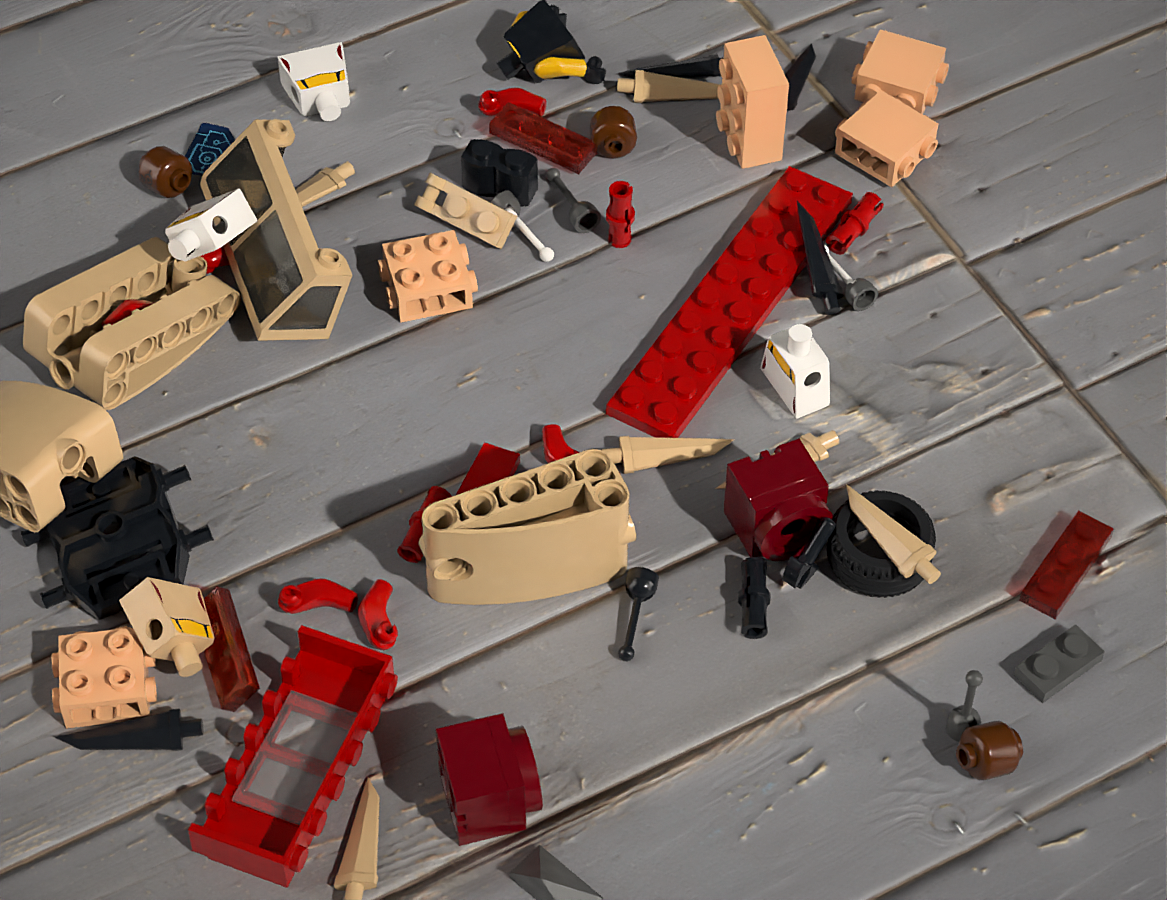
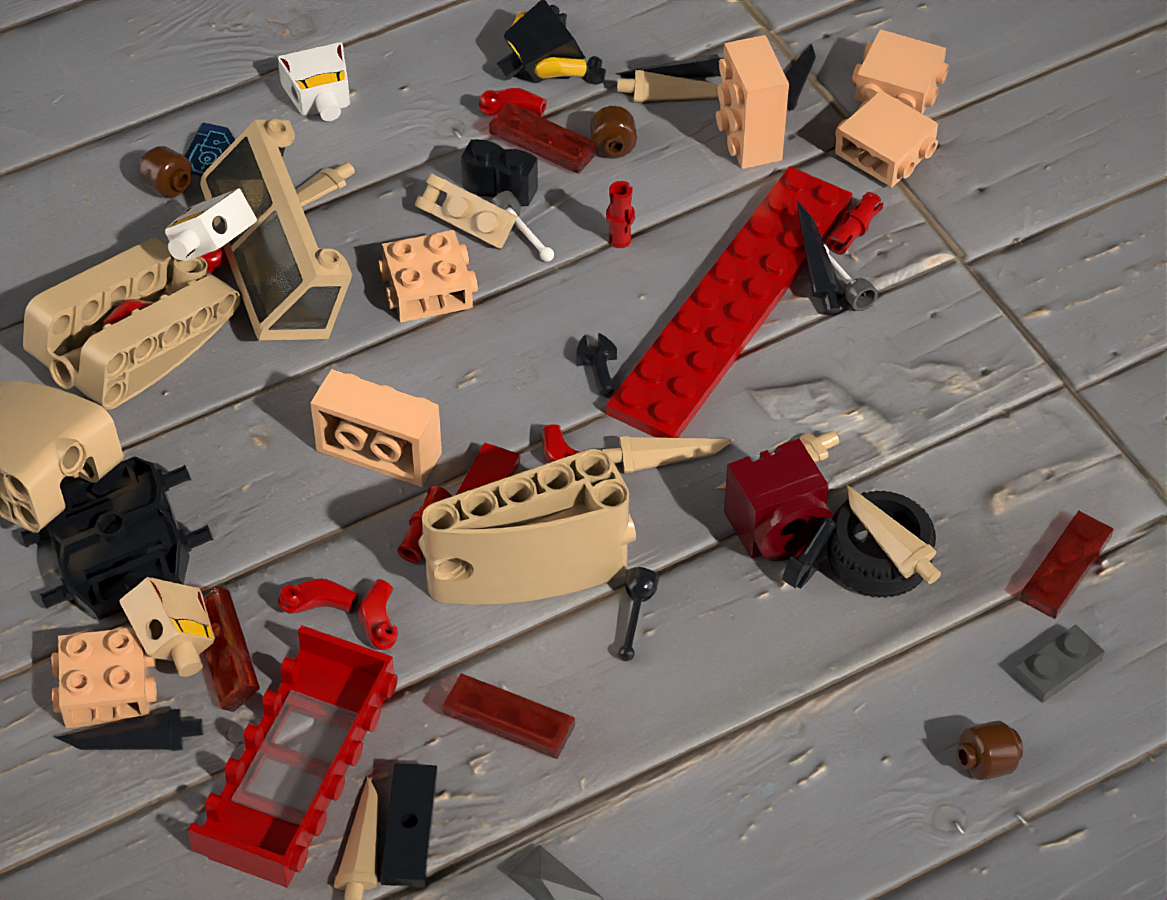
(376, 427): none -> light nougat brick
(410, 805): none -> black tile
(488, 777): dark red piece -> none
(509, 715): none -> clear red plate
(582, 214): dark grey hinge -> none
(606, 352): none -> black bar
(754, 598): black pin -> none
(796, 359): white torso -> none
(964, 715): dark grey hinge -> none

